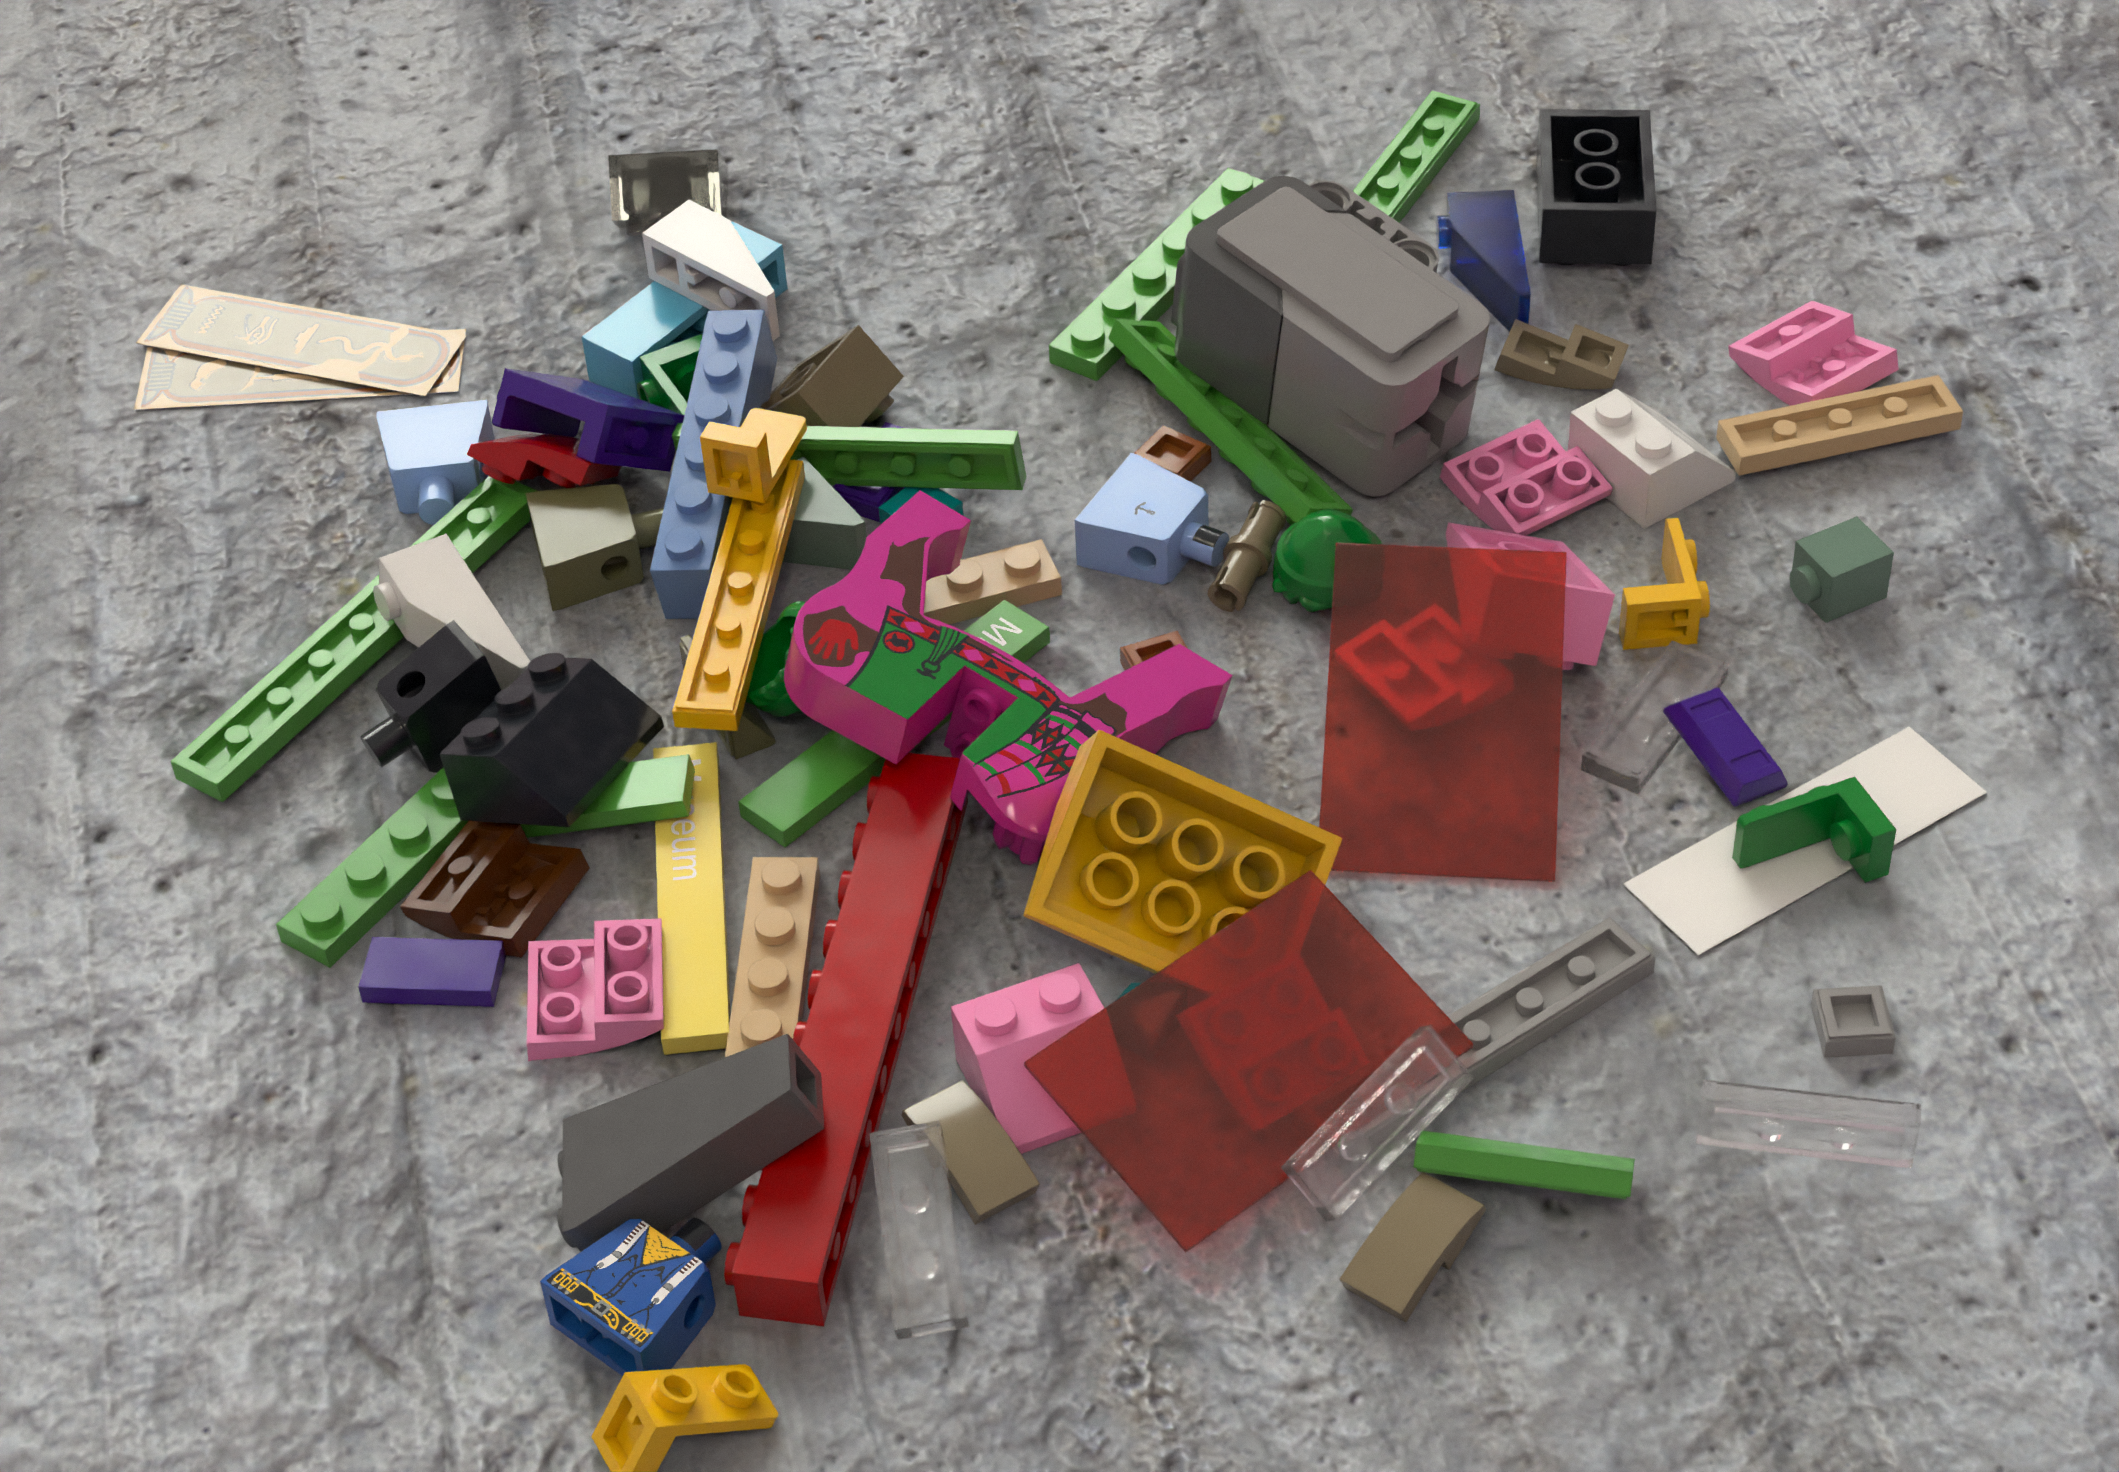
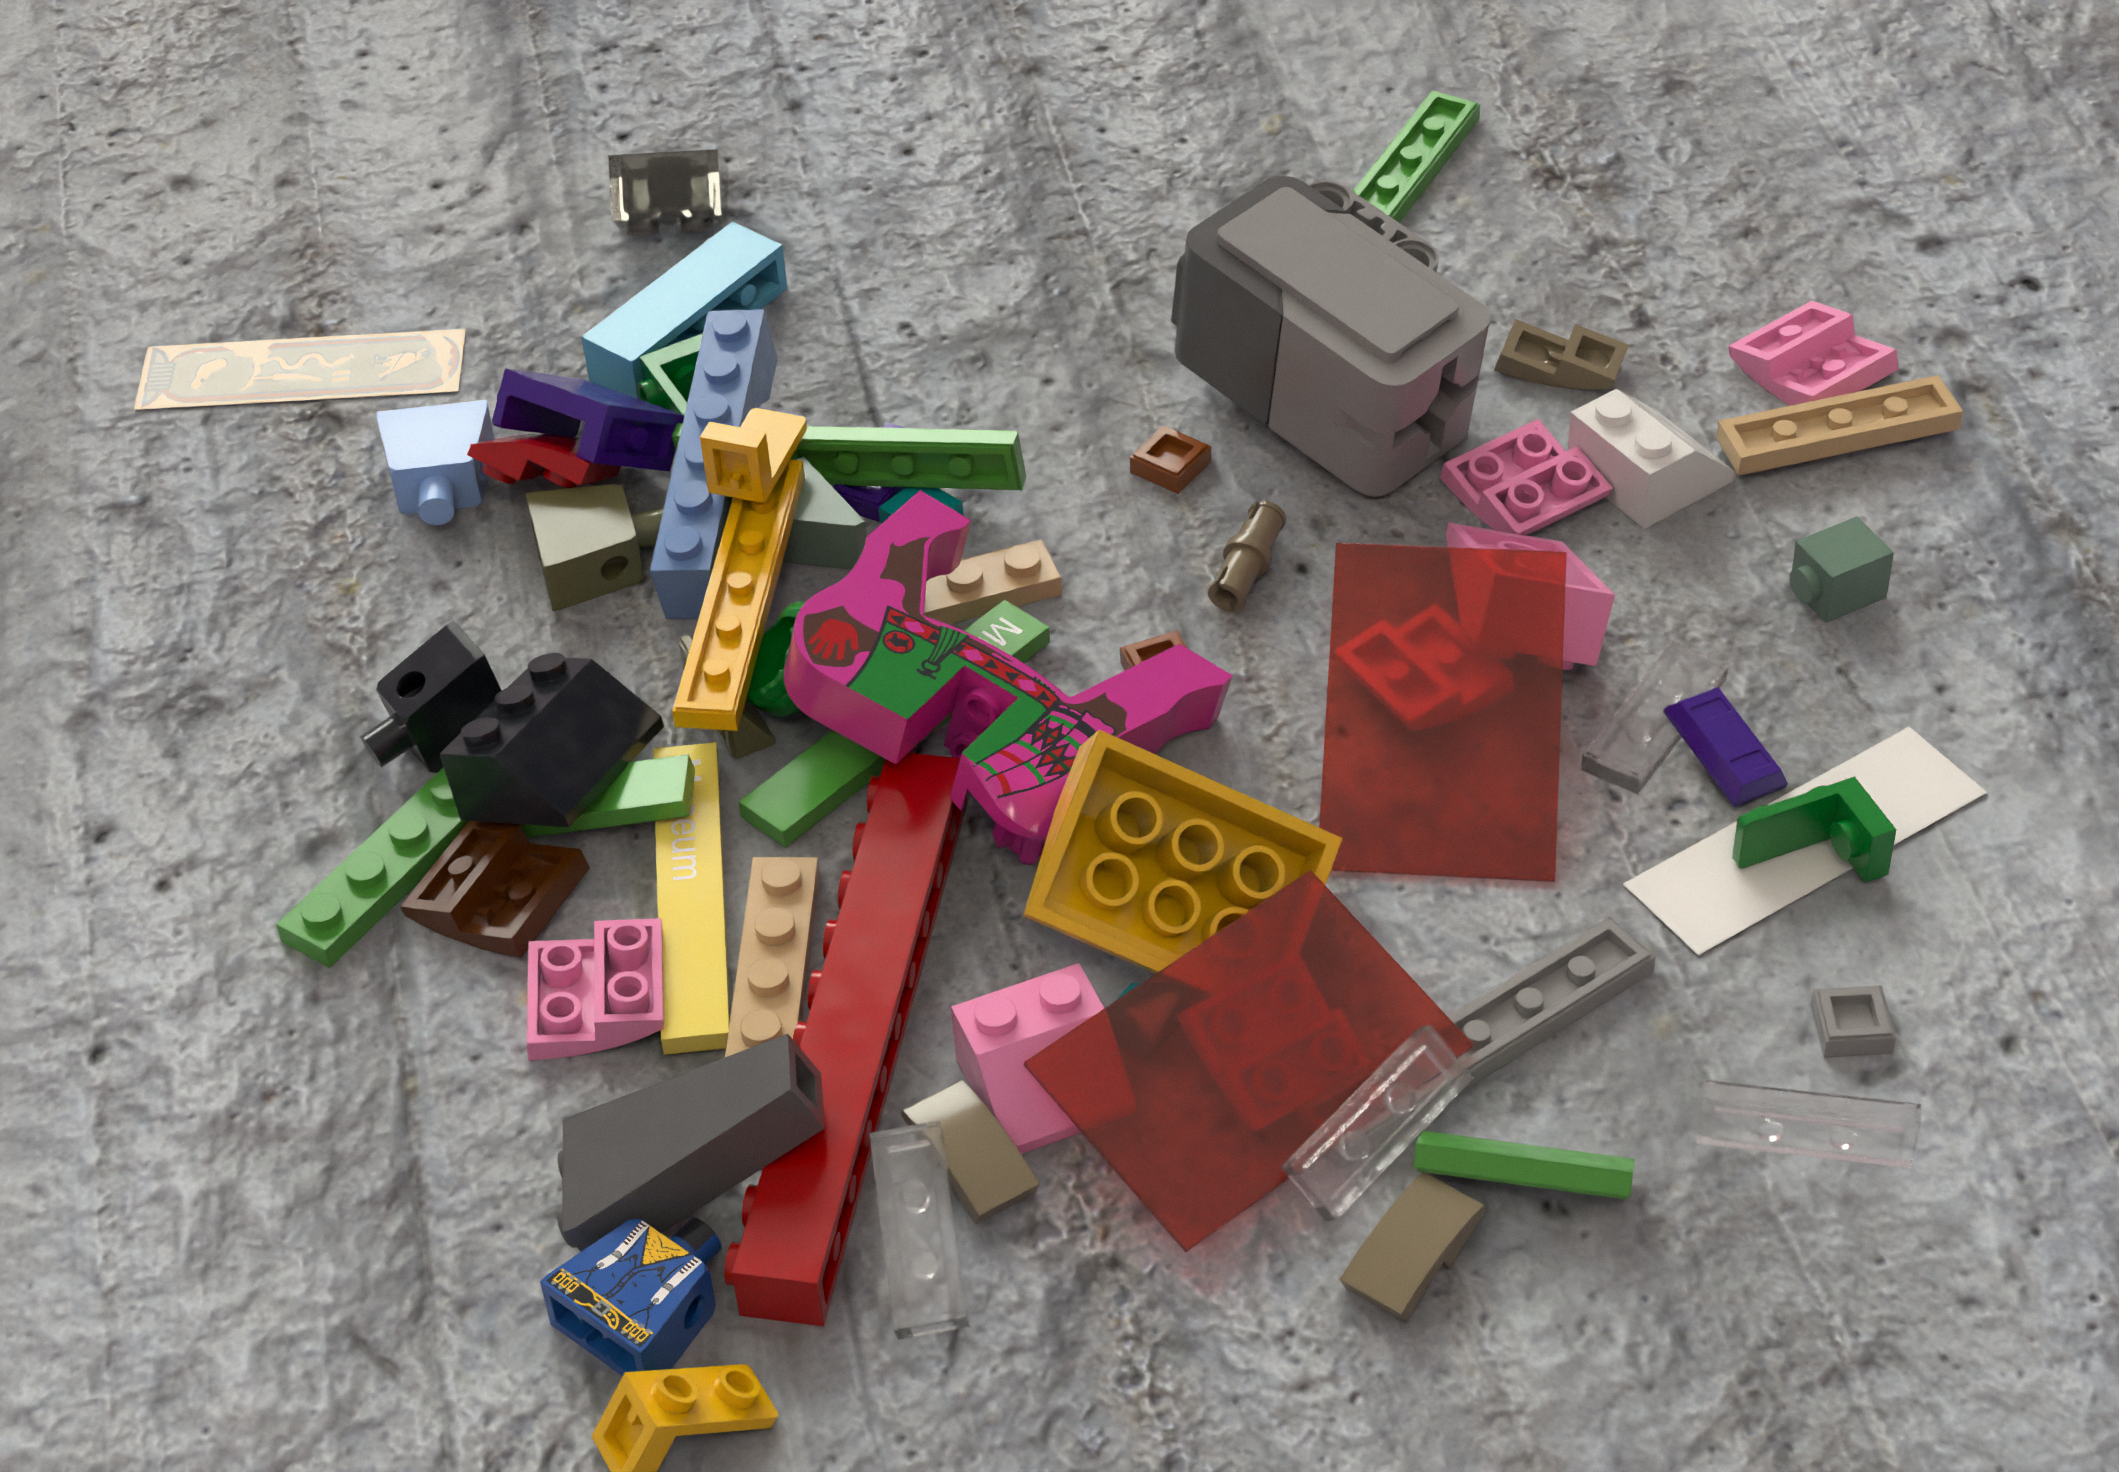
(302, 340): sticker -> none
(335, 654): bright green plate -> none
(432, 971): tile -> none
(433, 586): white slope -> none
(708, 263): white slope -> none
(838, 384): dark tan slope -> none
(1143, 288): plate -> none
(1147, 525): light blue torso -> none
(1240, 437): bright green plate -> none
(1307, 556): green hair -> none
(1487, 251): clear blue slope -> none
(1595, 187): black brick -> none
(1668, 611): yellow bracket -> none

